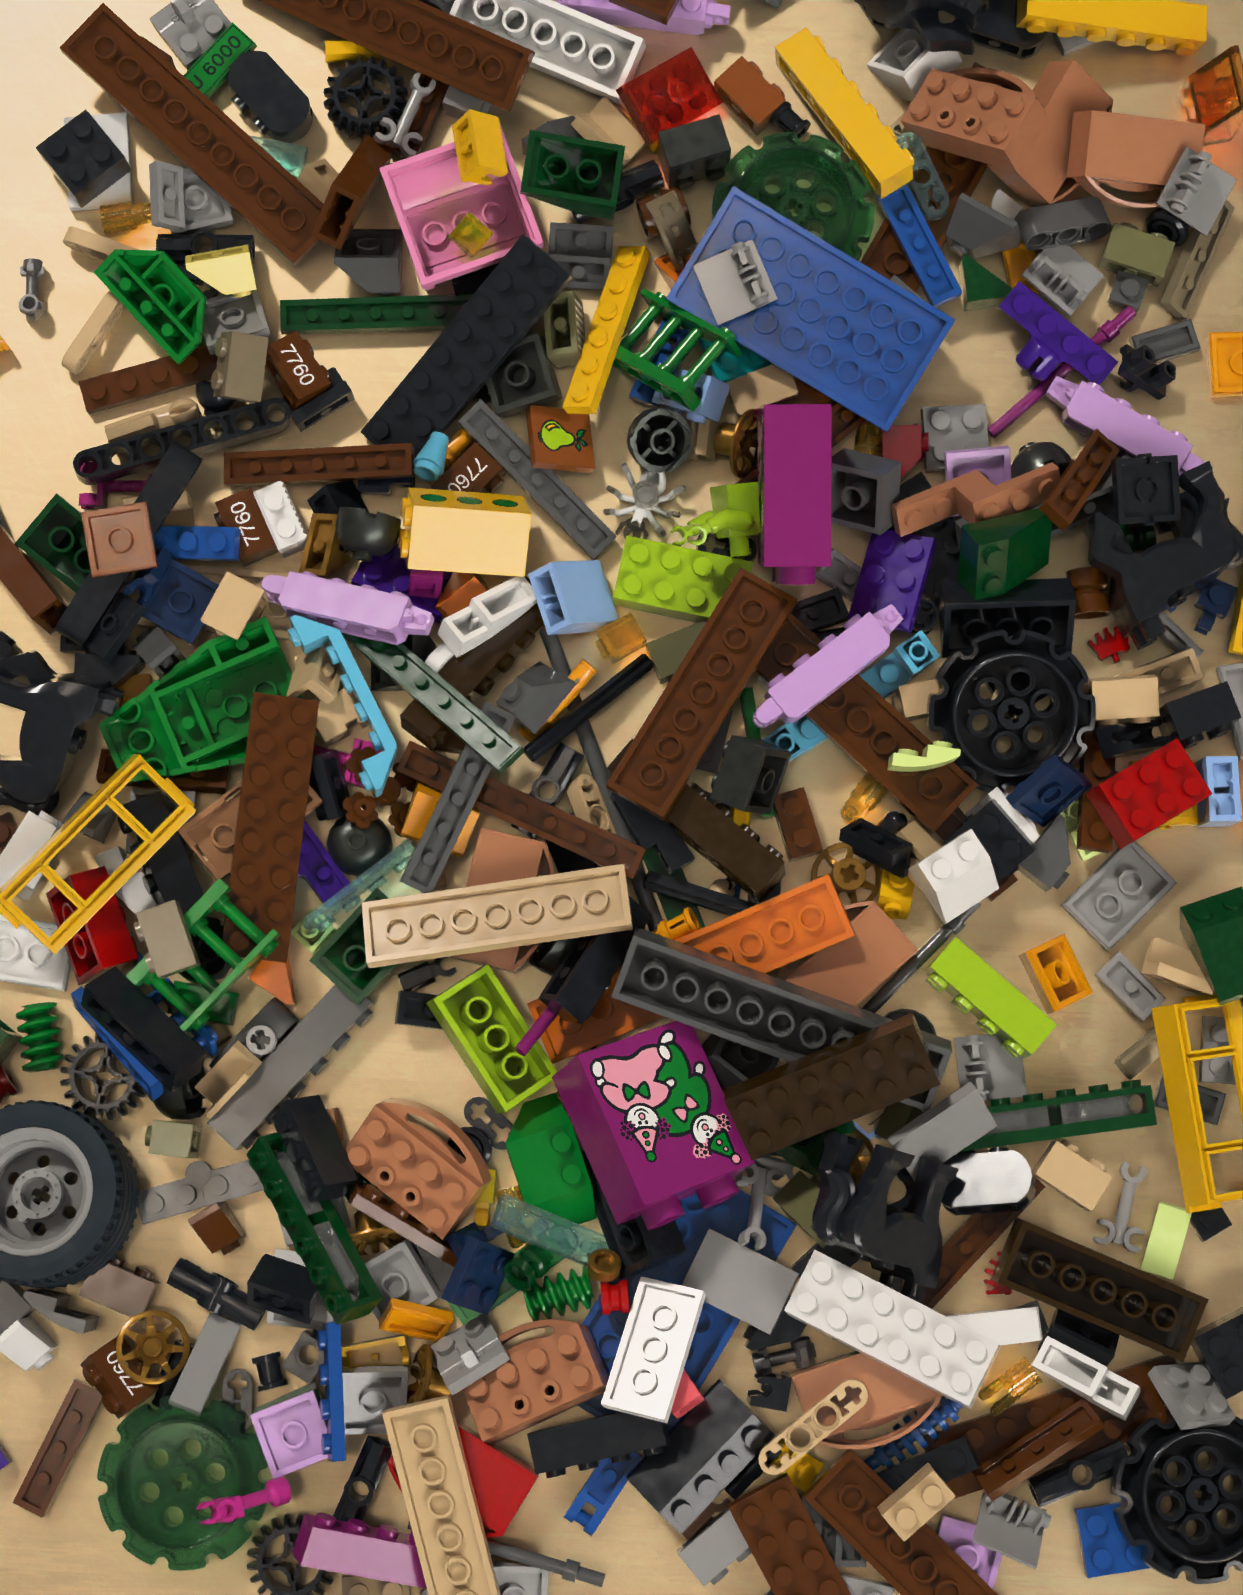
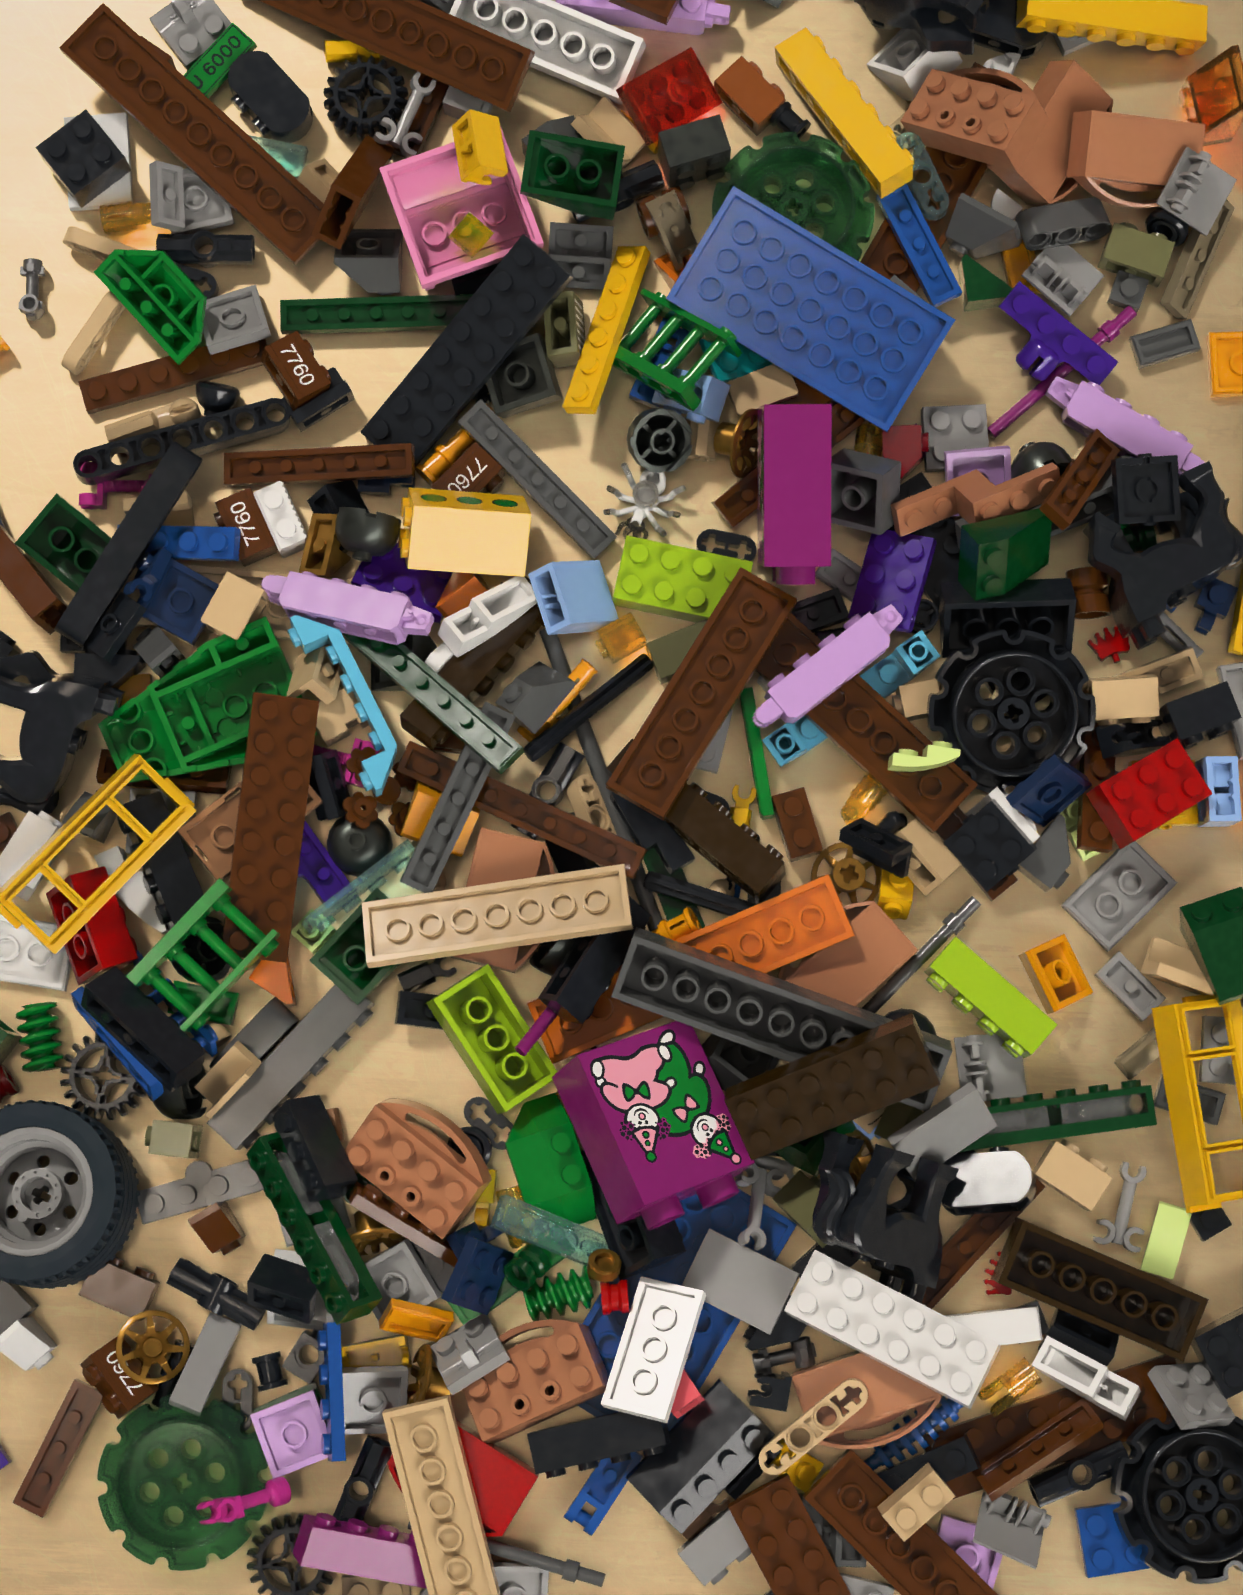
(55, 1308): dark grey slope -> none
(119, 539): tile -> none
(166, 939): dark tan brick -> none
(225, 270): light yellow slope -> none
(239, 366): dark tan brick -> none
(255, 1047): light grey bush -> none
(425, 583): magenta tile -> none
(431, 459): medium azure cone -> none
(559, 439): dark orange tile -> none
(733, 517): lime torso -> none
(735, 282): light grey hinge -> none
(750, 774): pearl dark grey brick -> none
(956, 876): white slope -> none
(1005, 62): none -> white tile
(1141, 371): black hips -> none

